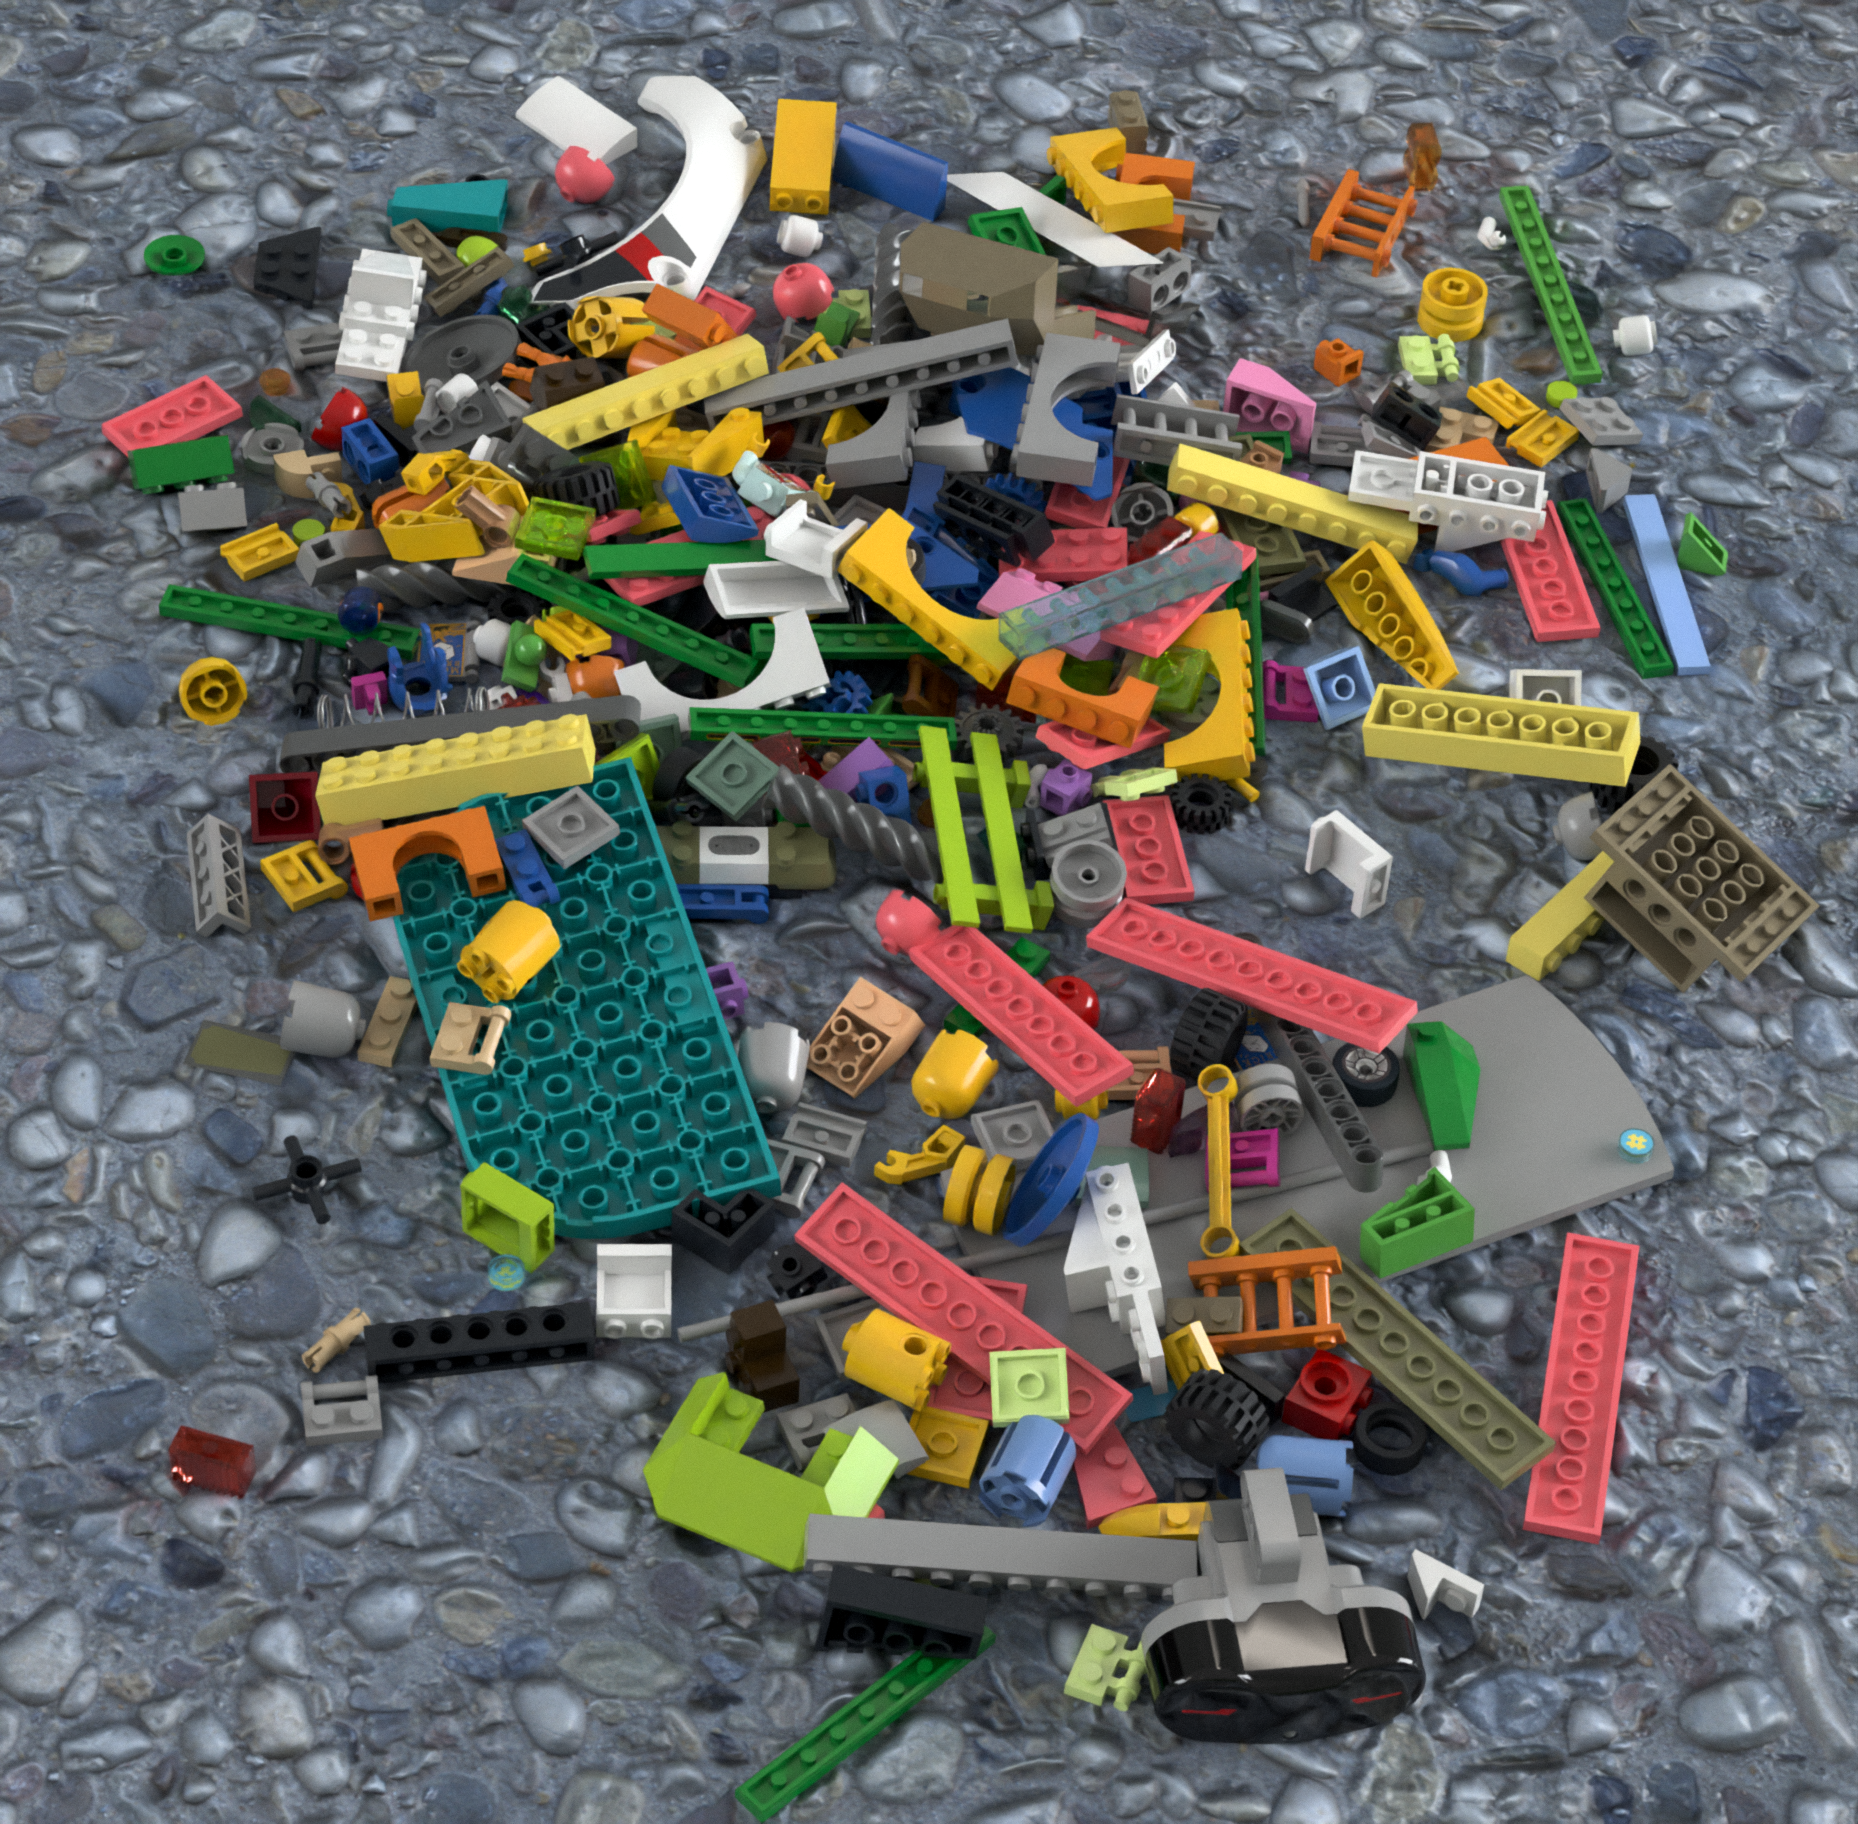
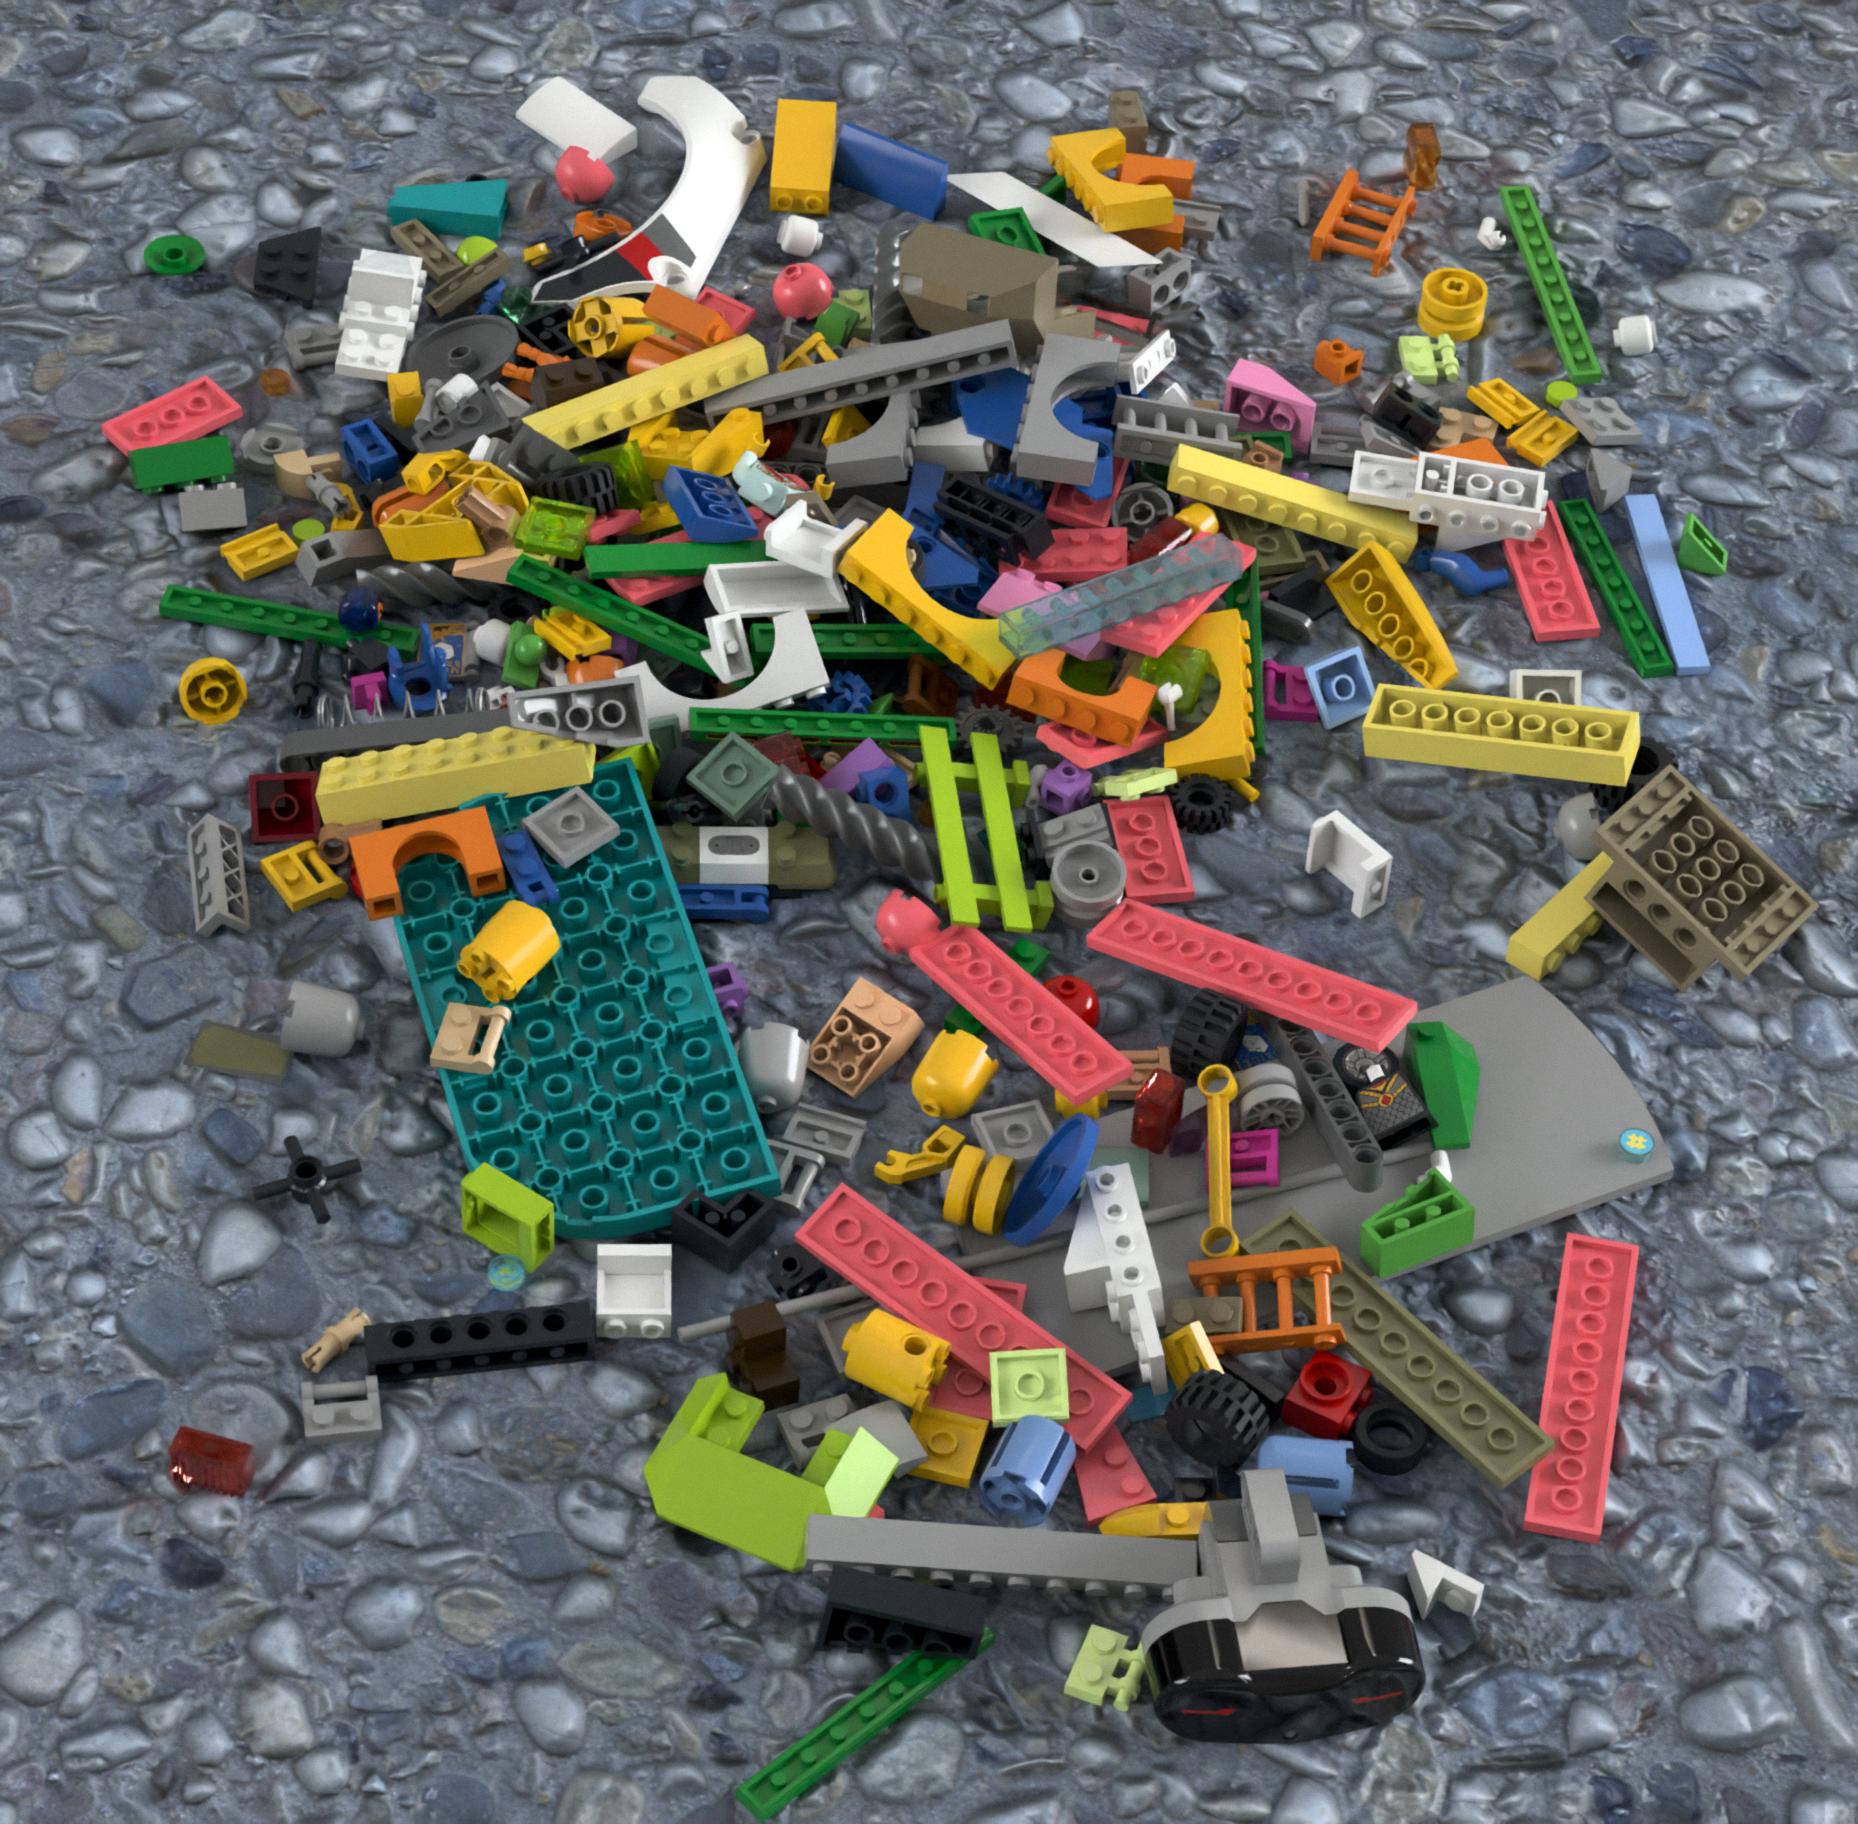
(265, 412): clear green tile -> none
(341, 411): red cylinder -> none
(389, 1023): tan plate -> none
(454, 236): dark brown piece -> none
(590, 712): none -> light grey wedge
(597, 227): none -> orange plate
(729, 649): none -> white slope
(1167, 696): none -> white hand
(1393, 1108): none -> torso

